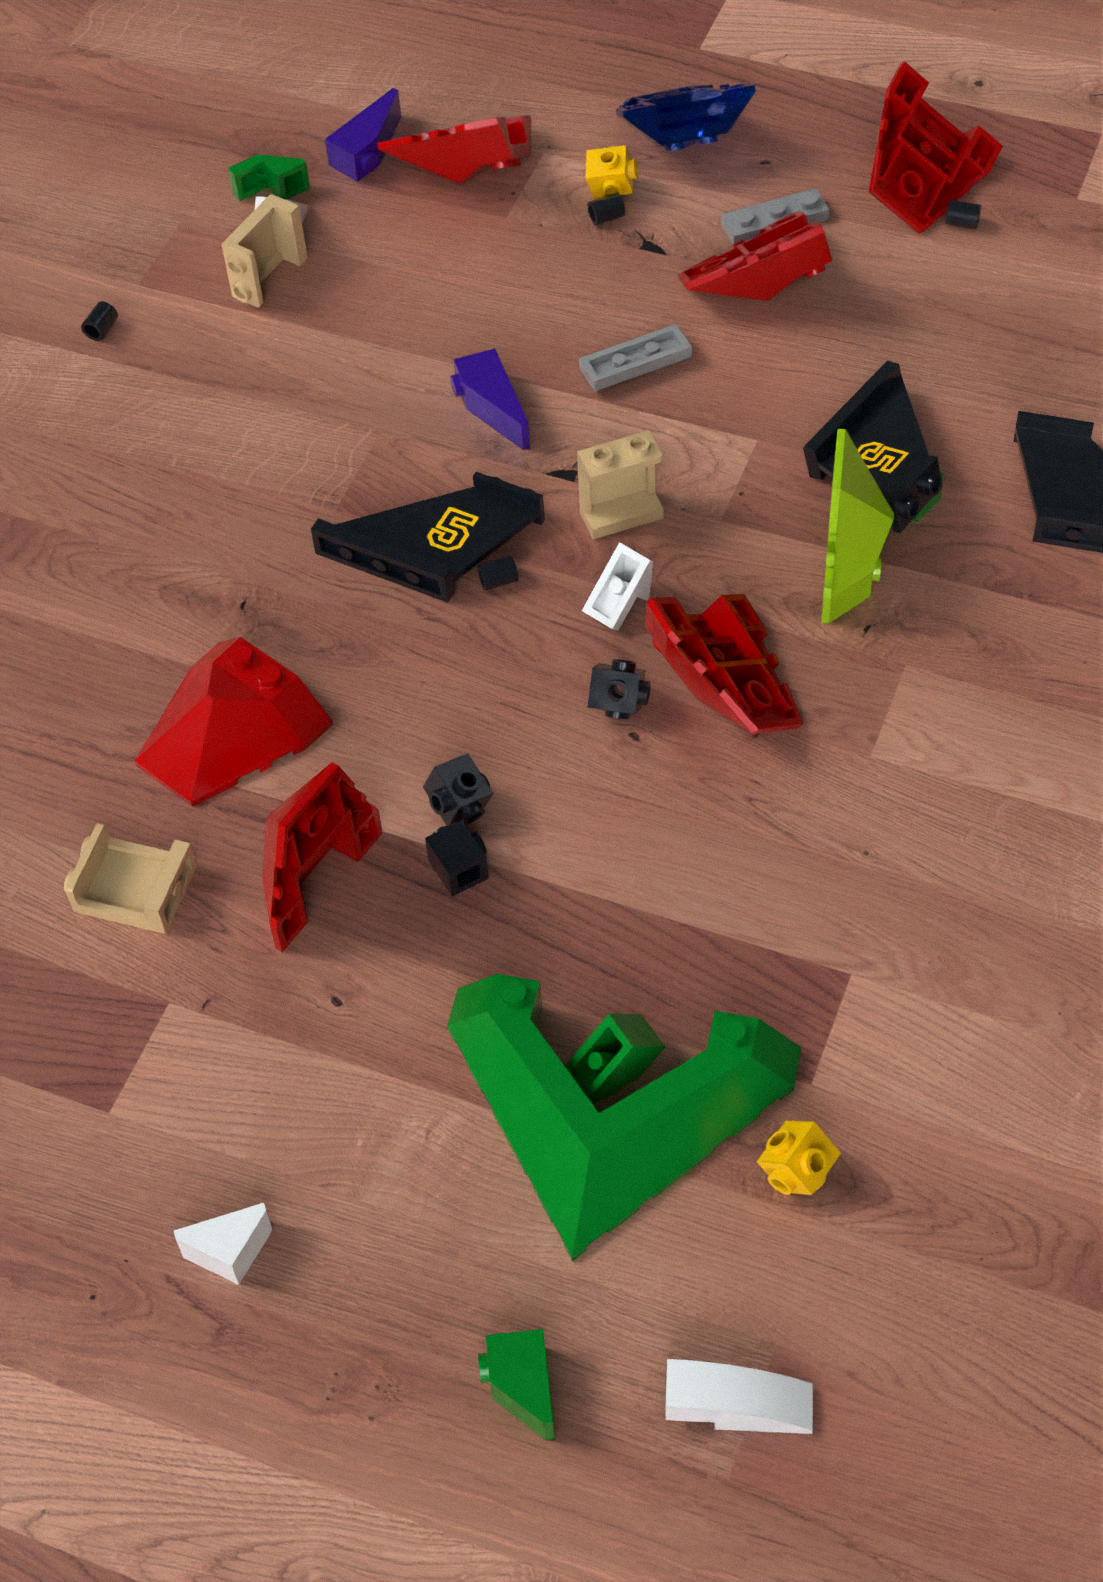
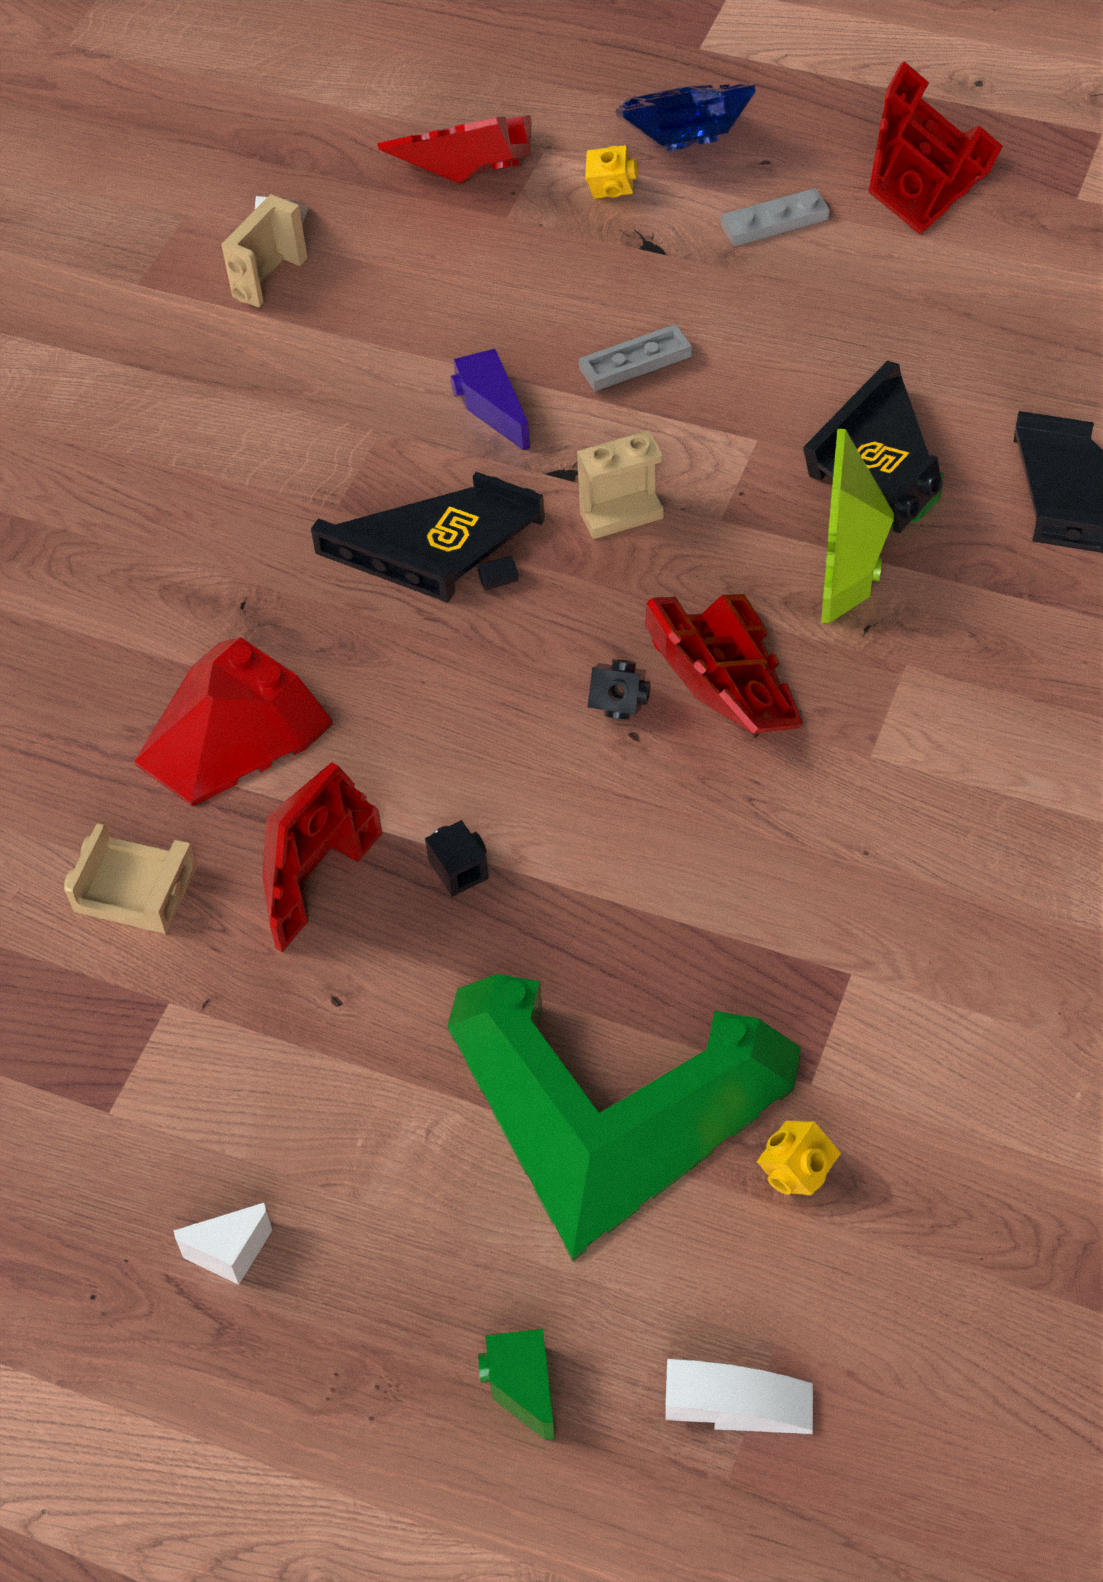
(99, 321): black hinge -> none
(282, 175): green slope -> none
(354, 145): dark purple slope -> none
(458, 790): black brick -> none
(606, 209): black hinge -> none
(614, 1055): green slope -> none
(622, 581): white slope -> none
(765, 262): red wedge -> none
(963, 214): black hinge -> none

